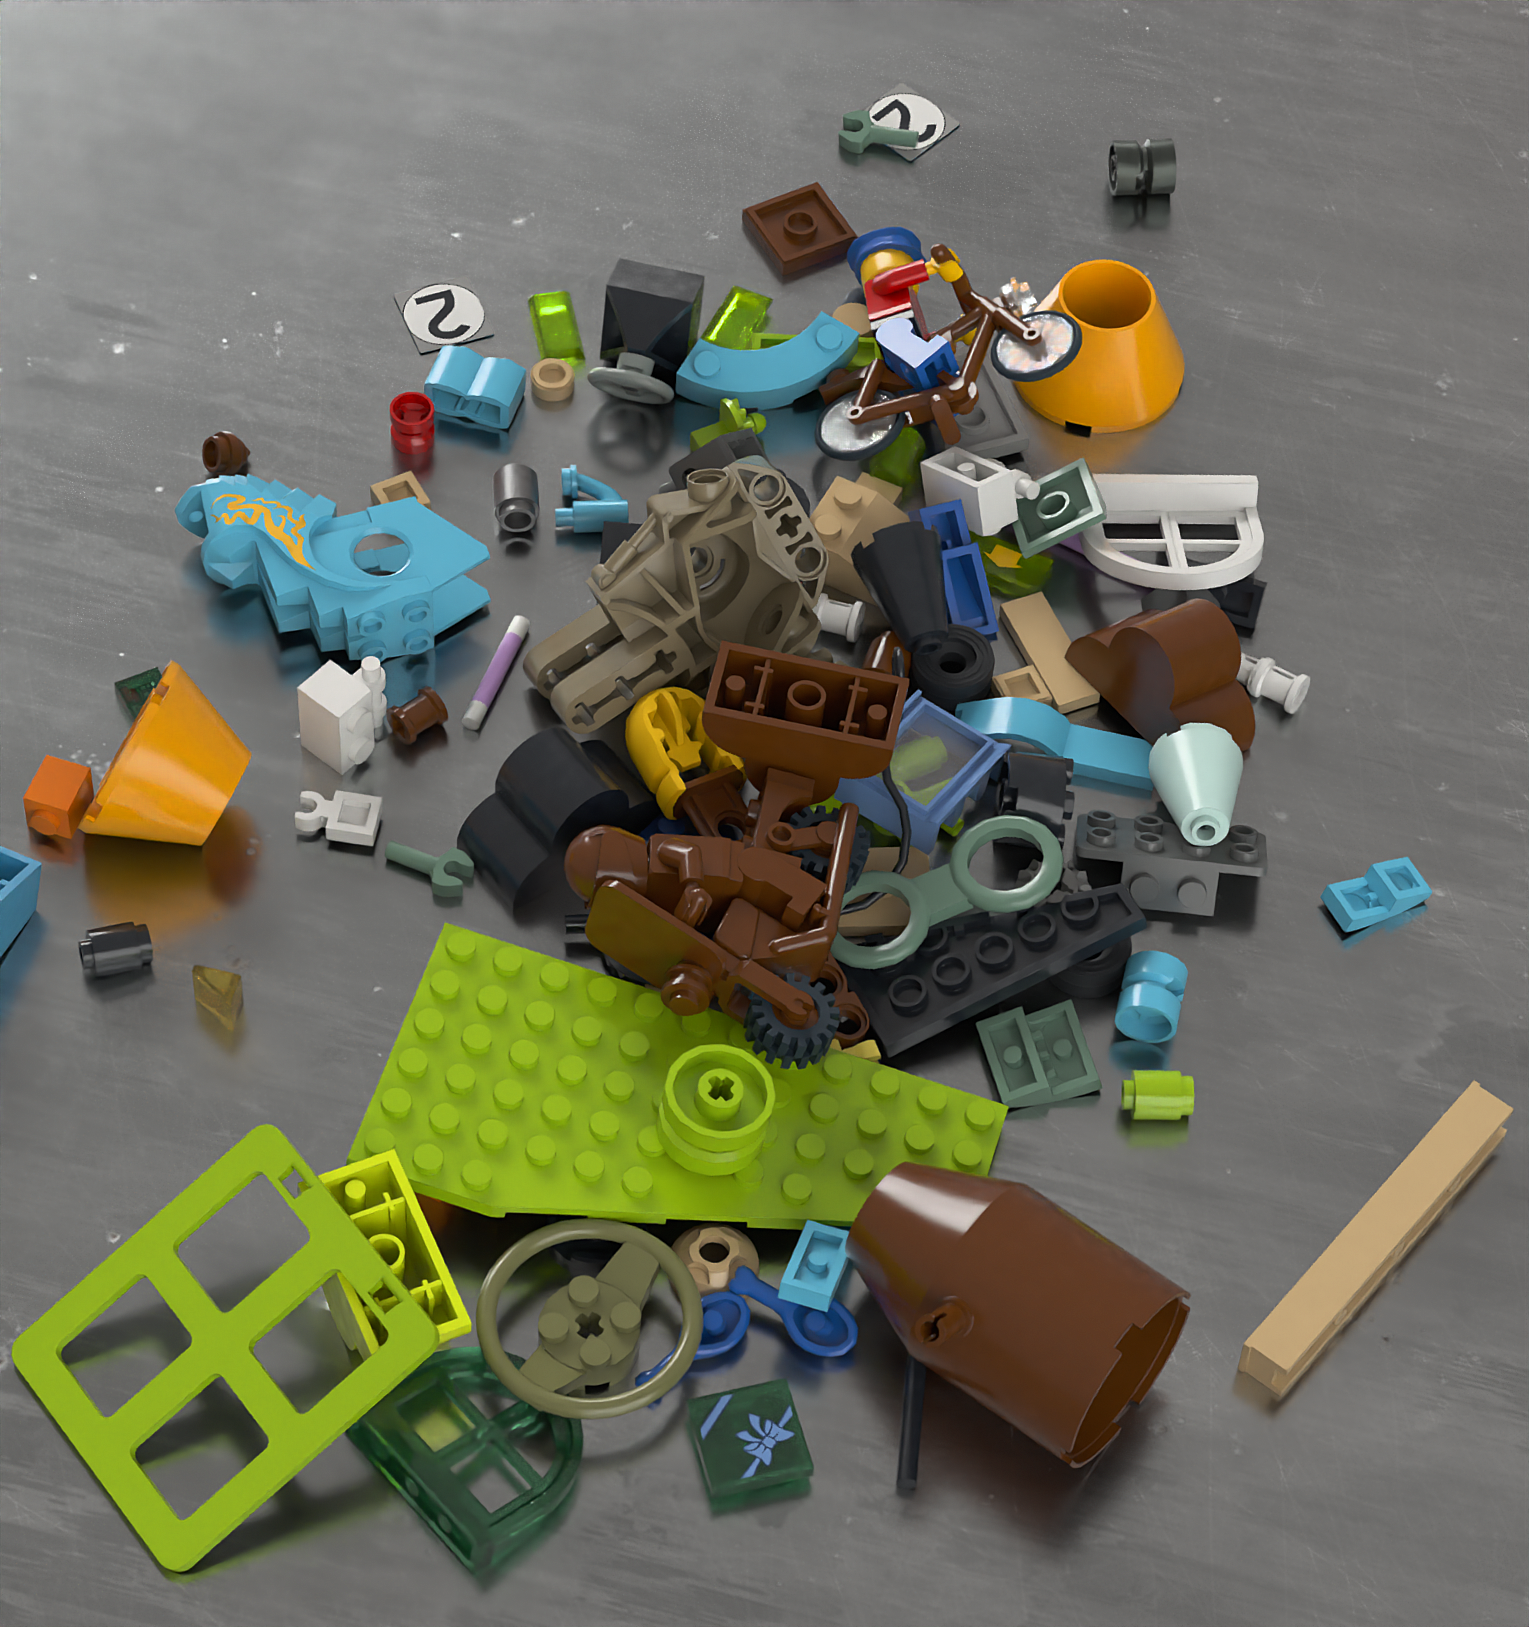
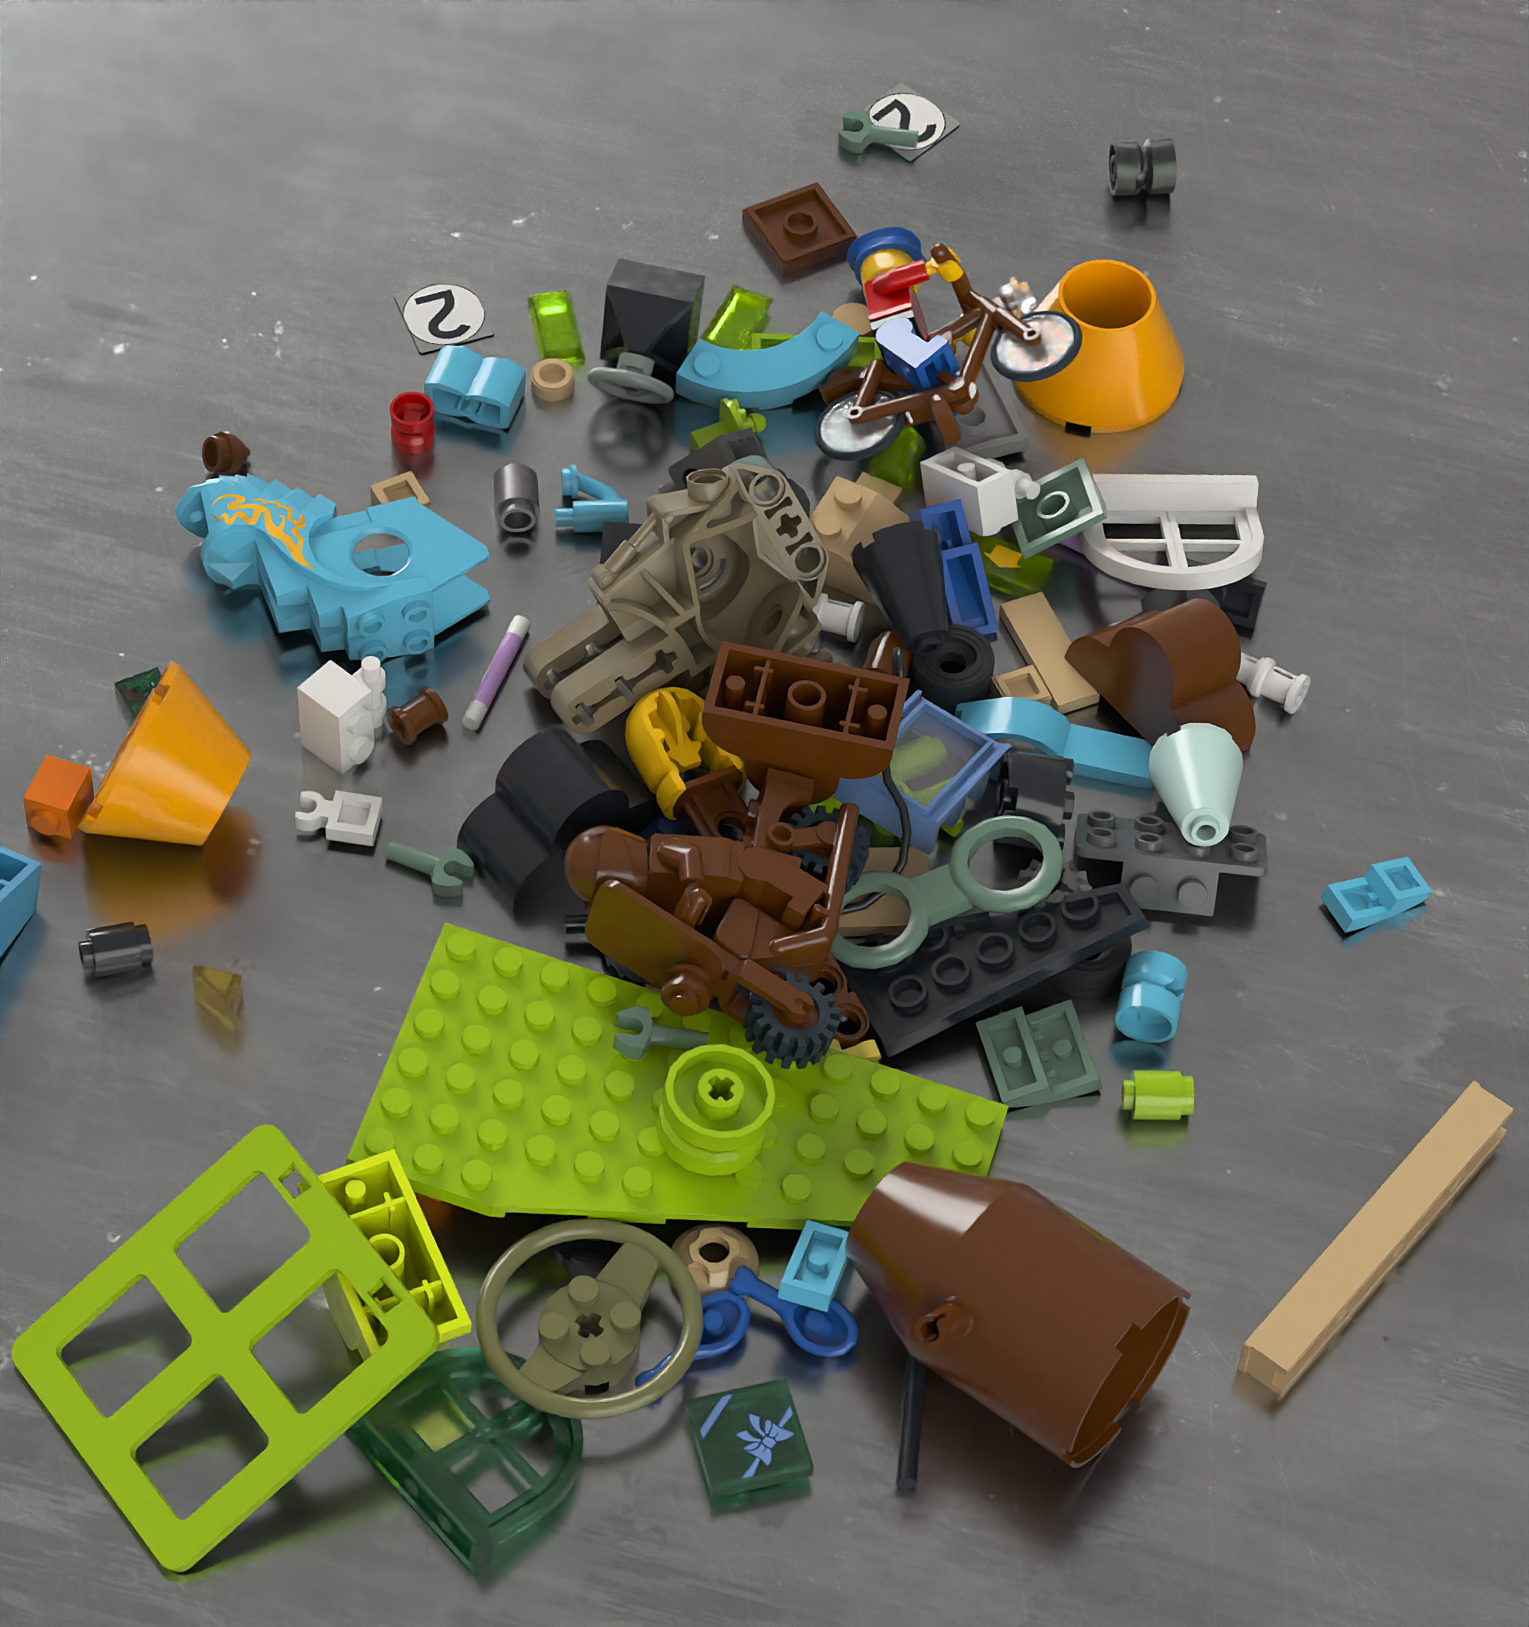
(650, 1034): none -> sand green bar

